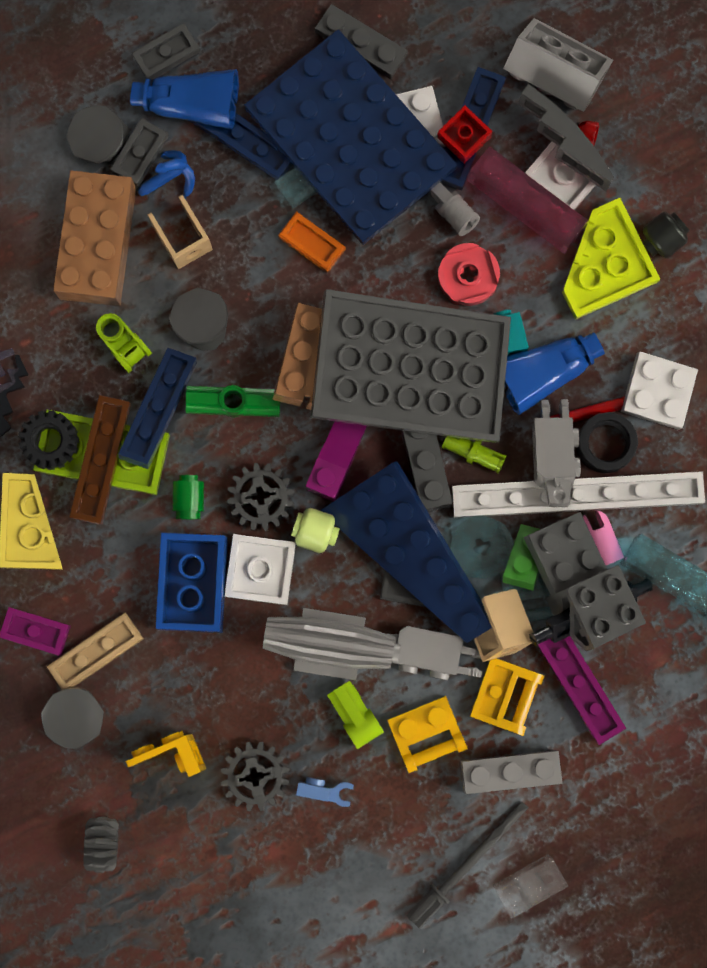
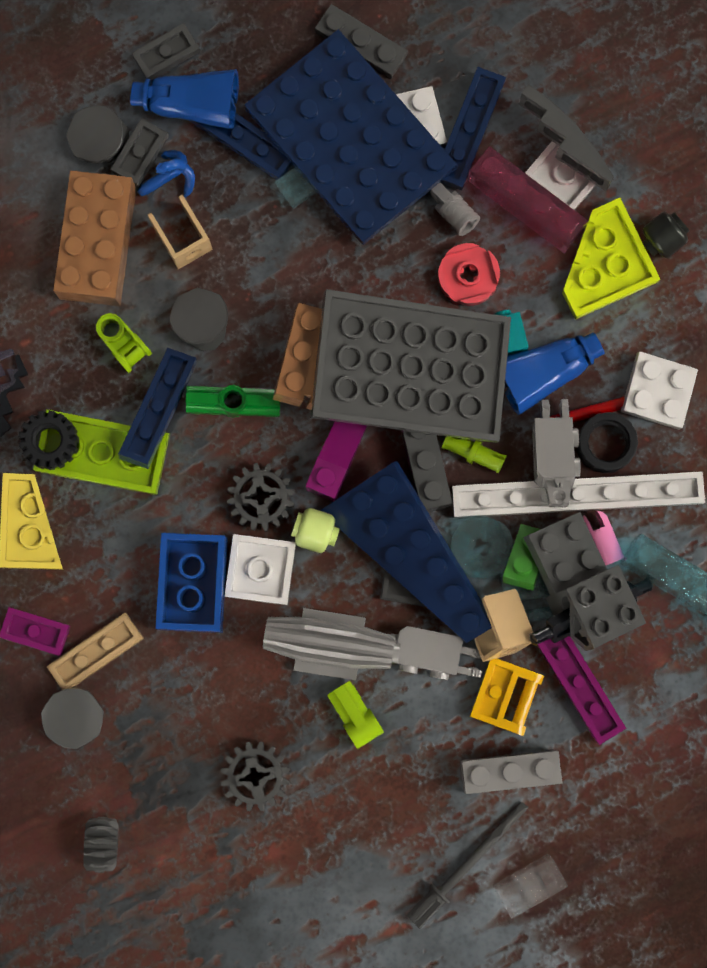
(100, 460): reddish brown plate -> none
(187, 758): yellow bracket -> none
(188, 497): green brick -> none
(311, 242): orange tile -> none
(315, 789): medium blue plate -> none
(424, 723): yellow plate -> none
(464, 134): red piece -> none
(557, 64): light grey slope -> none
(590, 130): red hinge -> none

